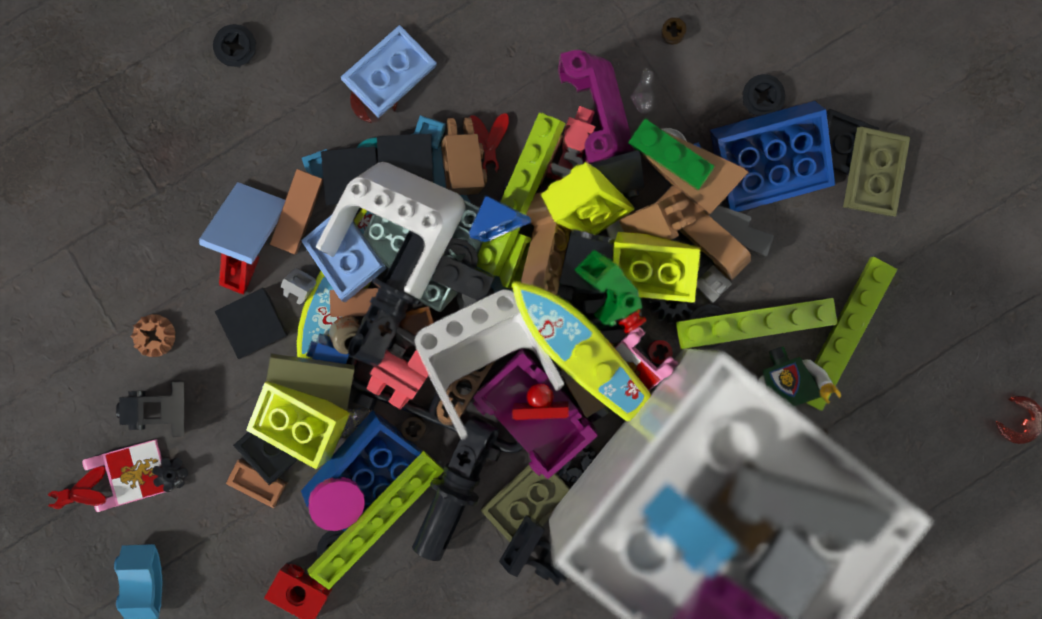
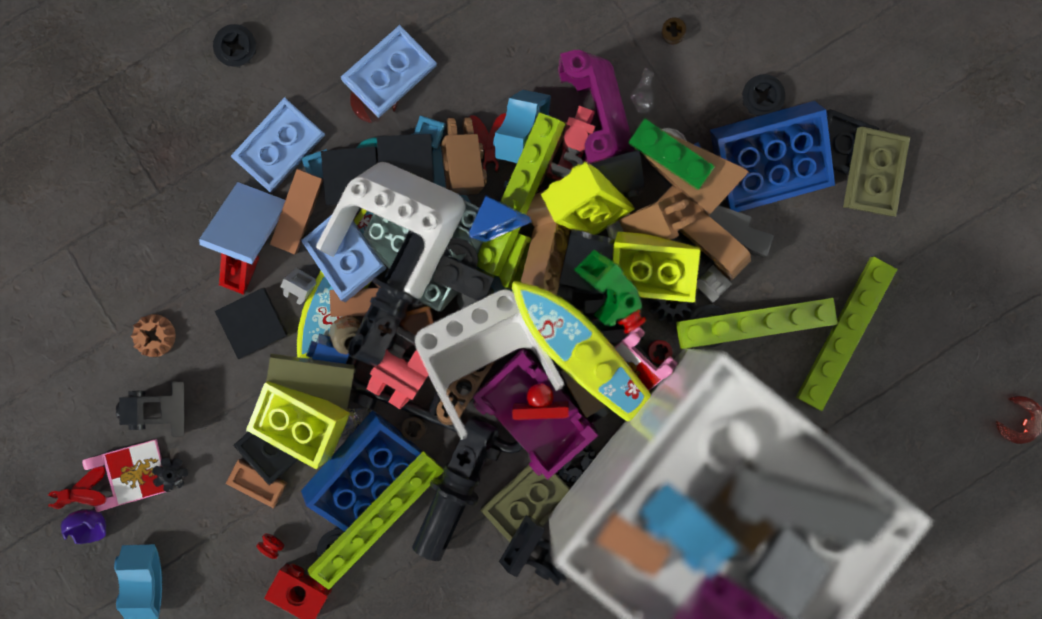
(84, 526): none -> dark purple hair
(270, 546): none -> red bush
(278, 145): none -> light blue tile
(336, 504): dark pink tile -> none
(518, 123): none -> dark azure brick
(633, 545): none -> nougat tile
(796, 379): torso -> none

